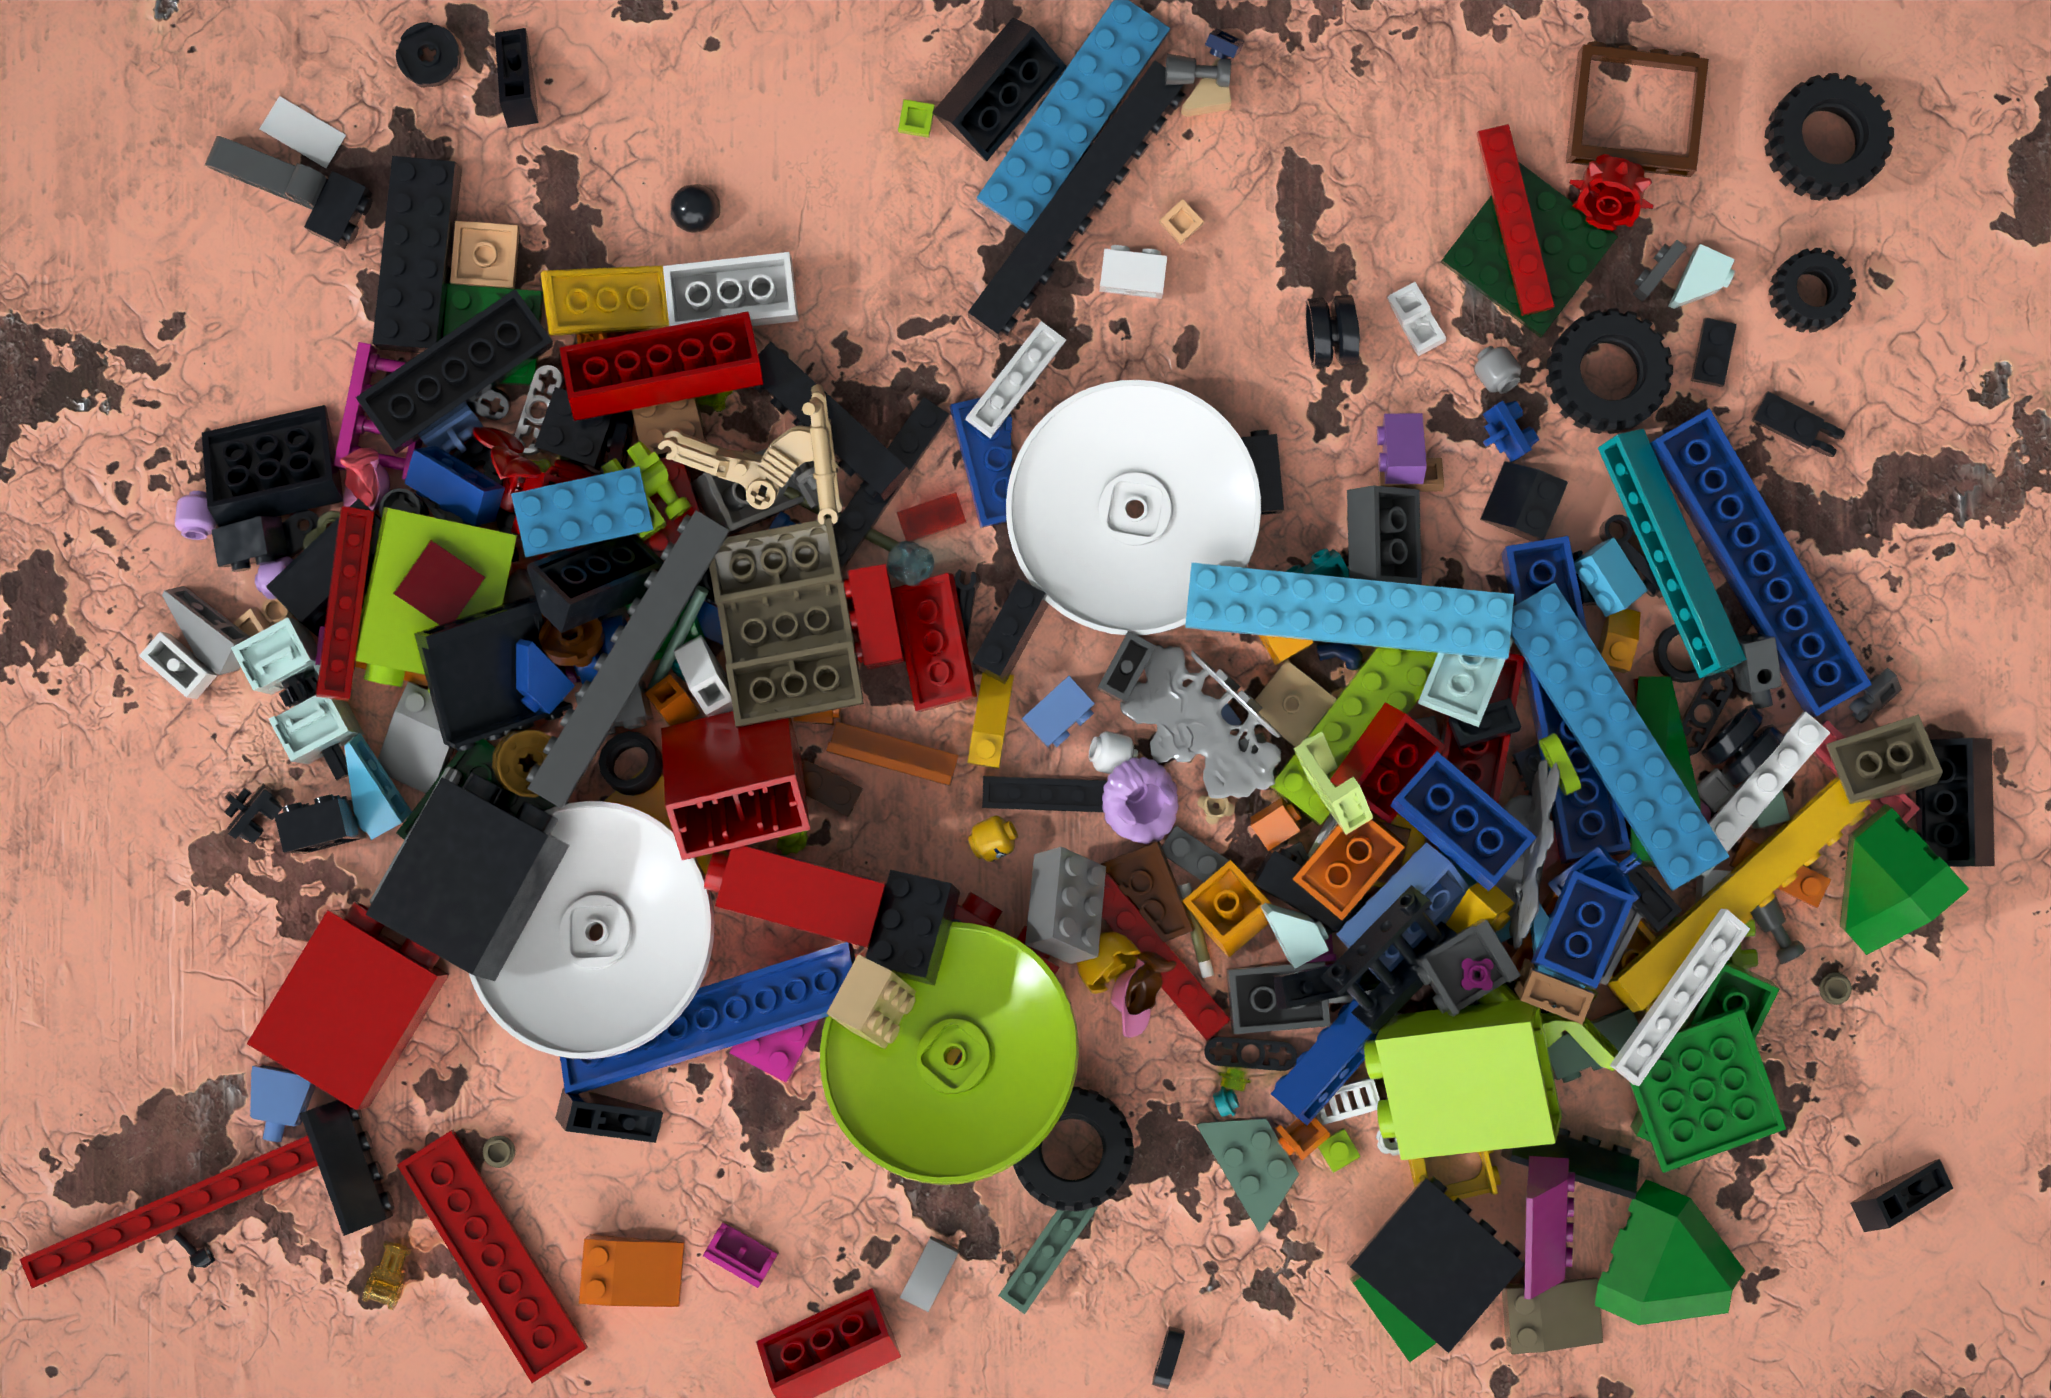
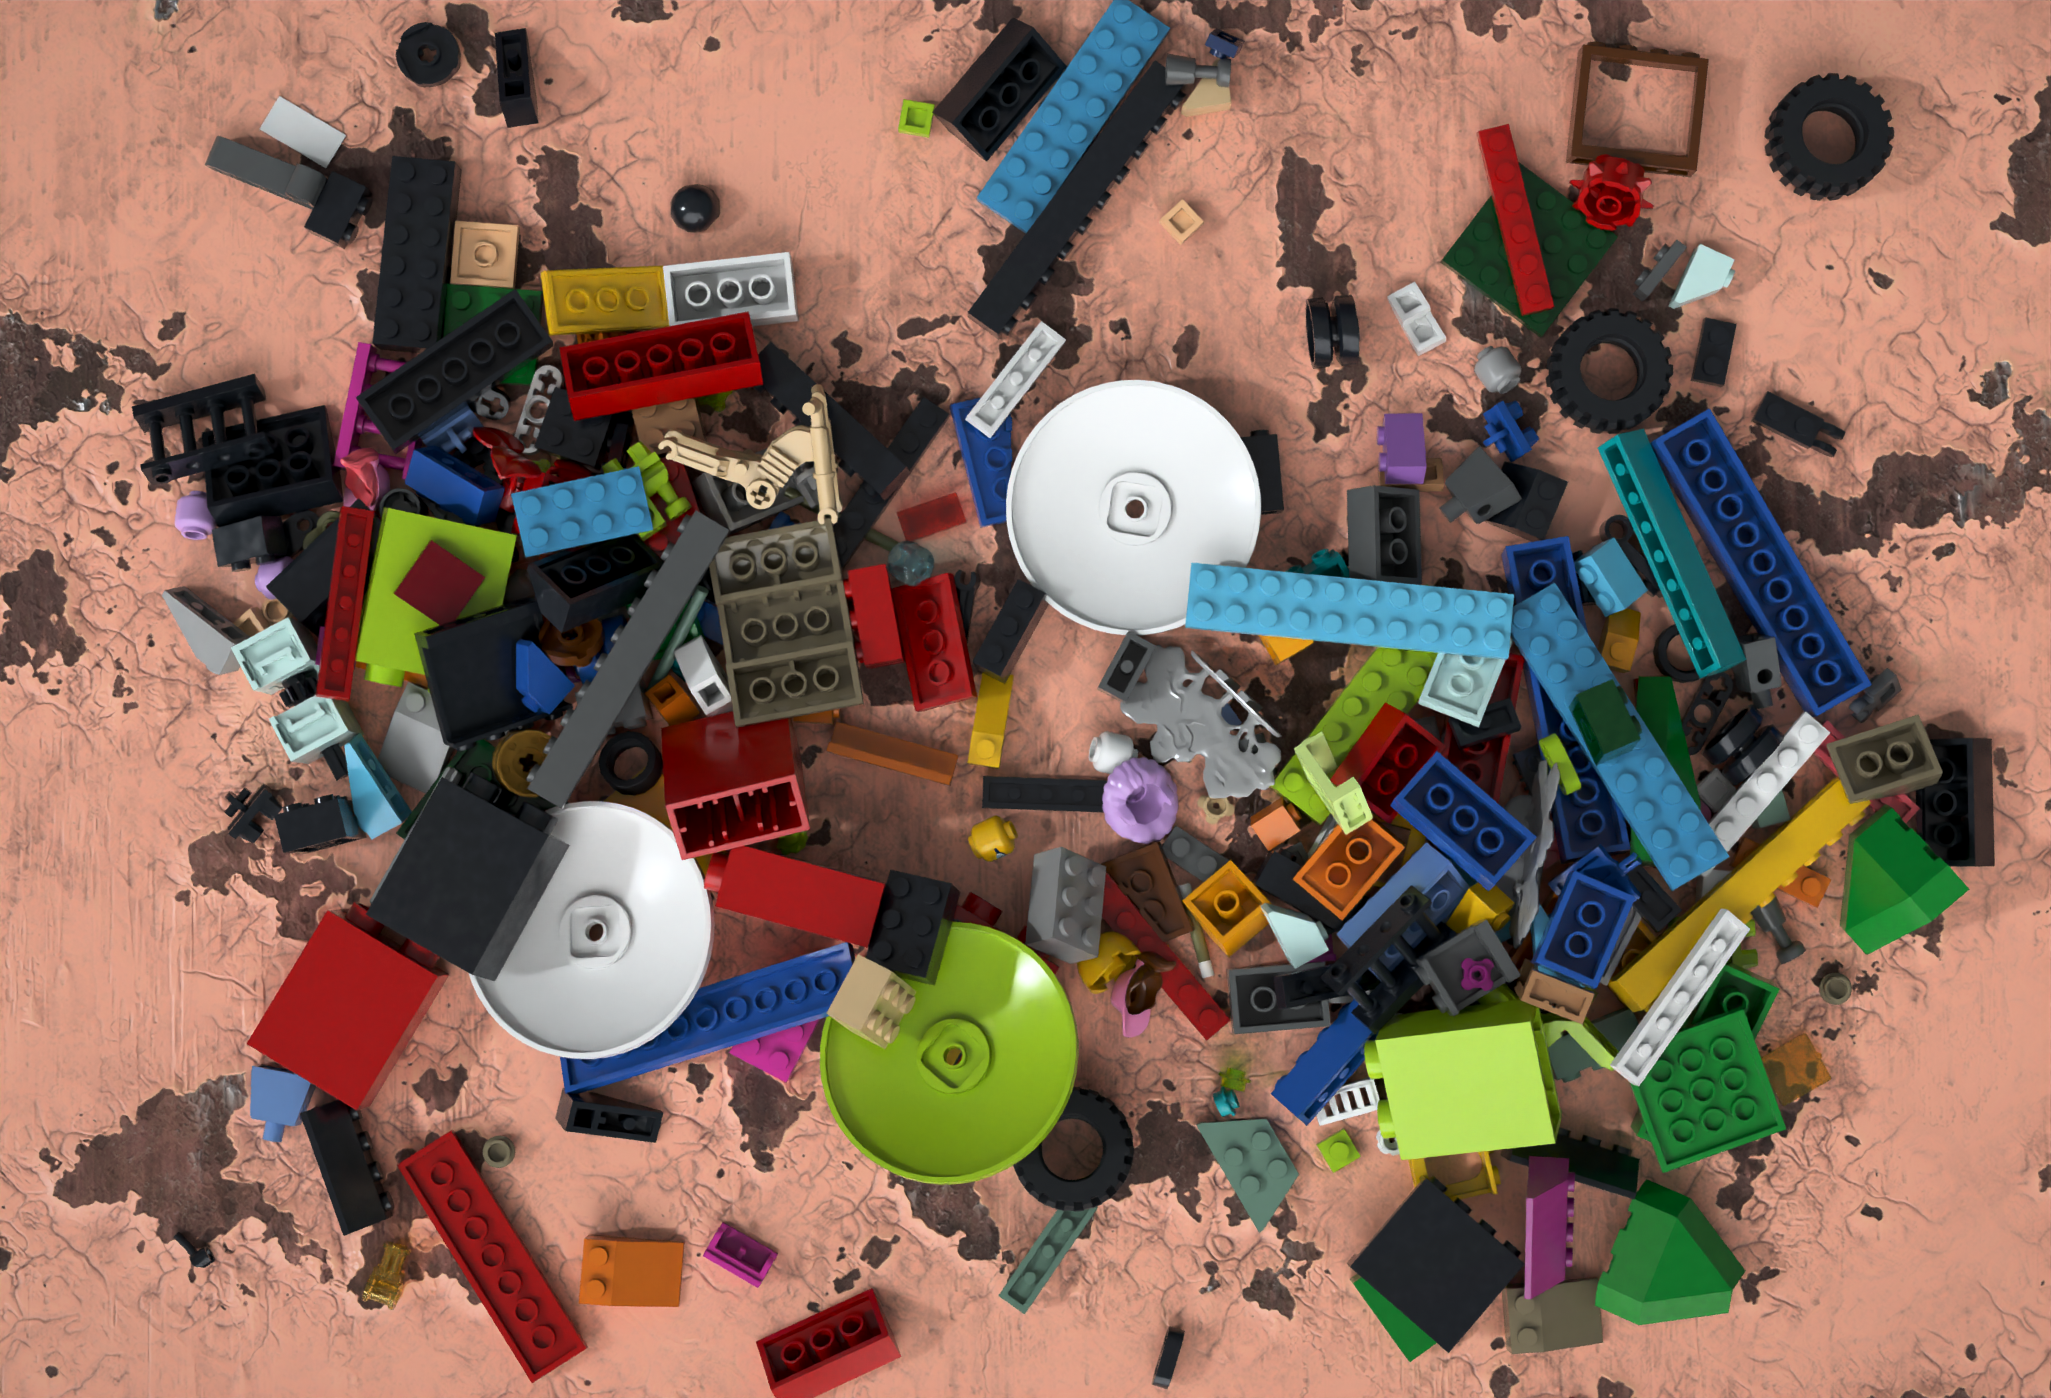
(169, 1212): red plate -> none
(177, 665): white brick -> none
(196, 404): none -> black fence
(830, 788): reddish brown plate -> none
(929, 1274): light grey slope -> none
(1059, 712): medium blue brick -> none
(1133, 272): white brick -> none
(1274, 1047): black beam -> none
(1293, 703): tan plate -> none
(1302, 1138): orange bracket -> none
(1348, 653): dark blue arm -> none
(1478, 489): none -> dark grey torso
(1605, 721): none -> dark green brick
(1795, 1069): none -> clear yellow piece
(1831, 273): black tyre -> none
(1901, 1197): black slope -> none

